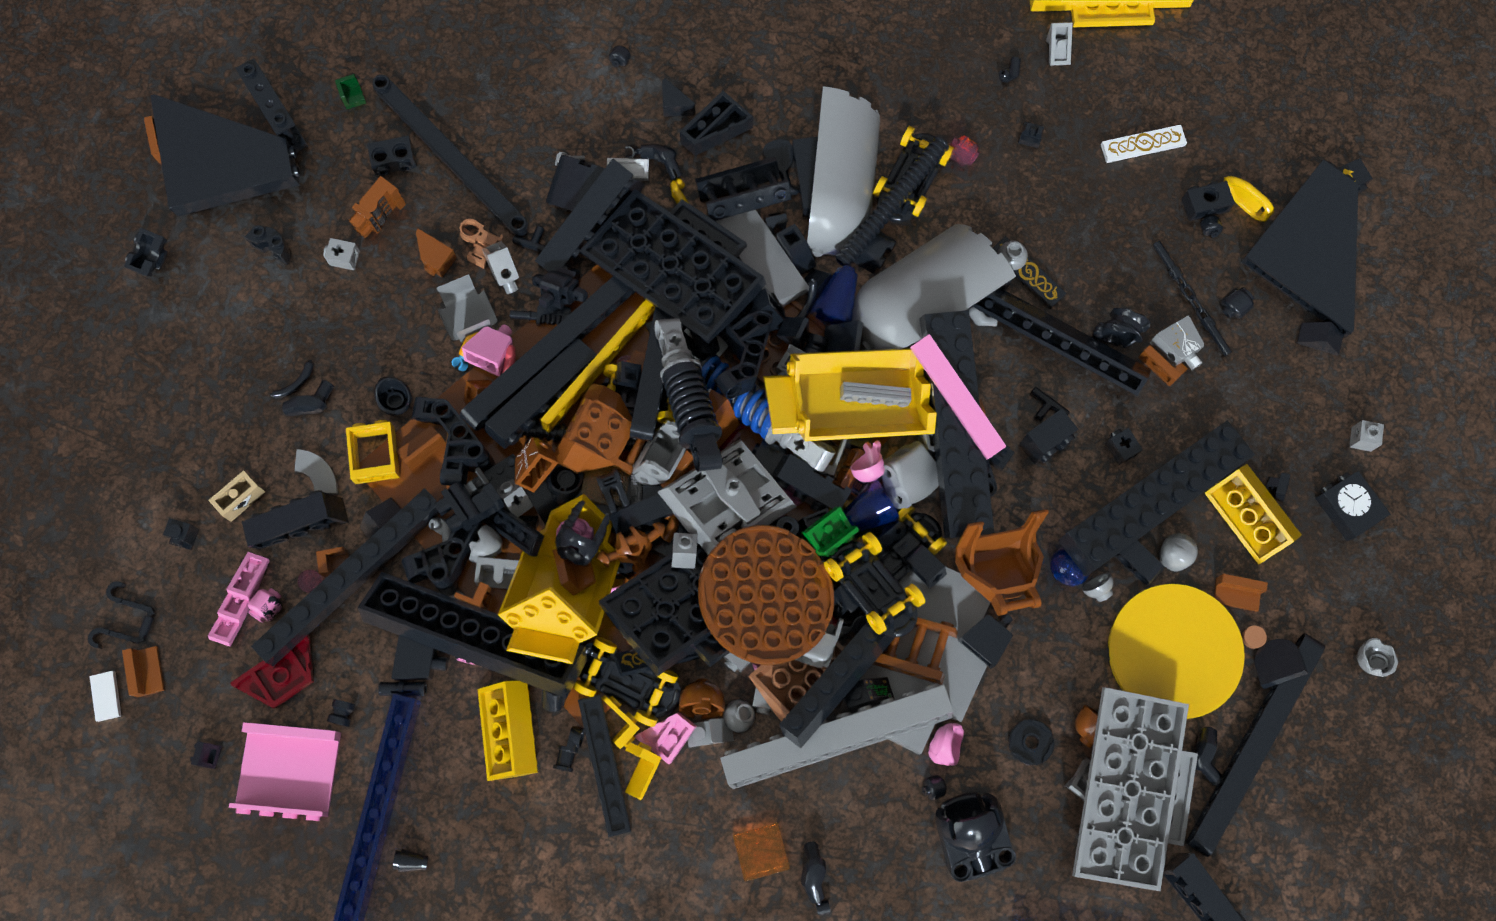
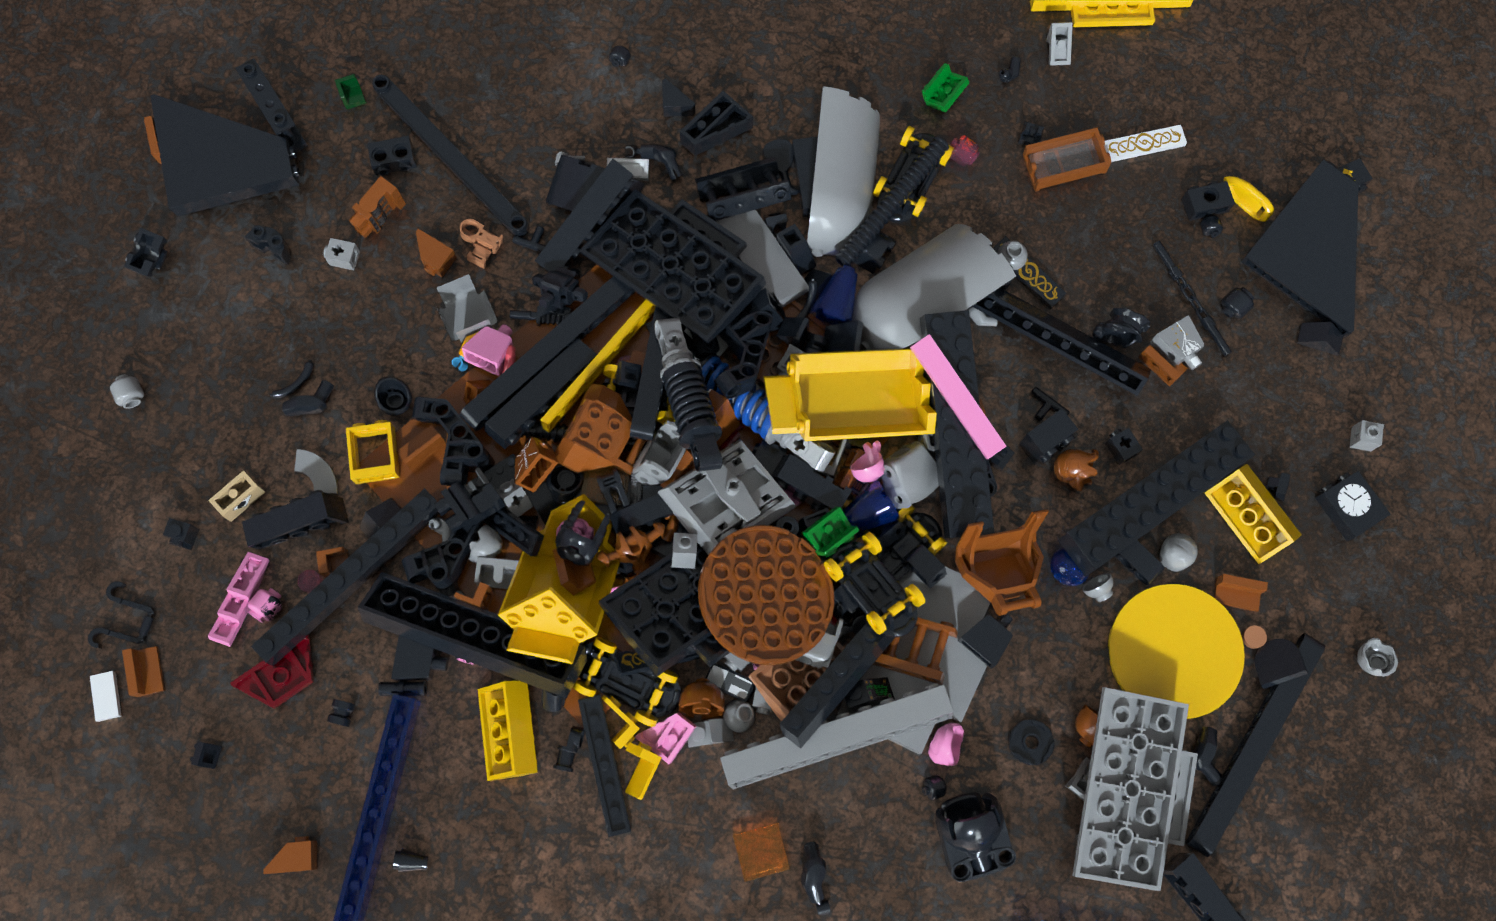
(127, 391): none -> light grey head
(287, 771): bright pink panel -> none
(294, 857): none -> dark orange slope
(499, 258): light grey torso -> none
(676, 187): yellow arm -> none
(731, 682): none -> slope
(875, 394): light grey piece -> none
(944, 88): none -> green bracket
(1066, 158): none -> door
(1076, 467): none -> dark orange hair

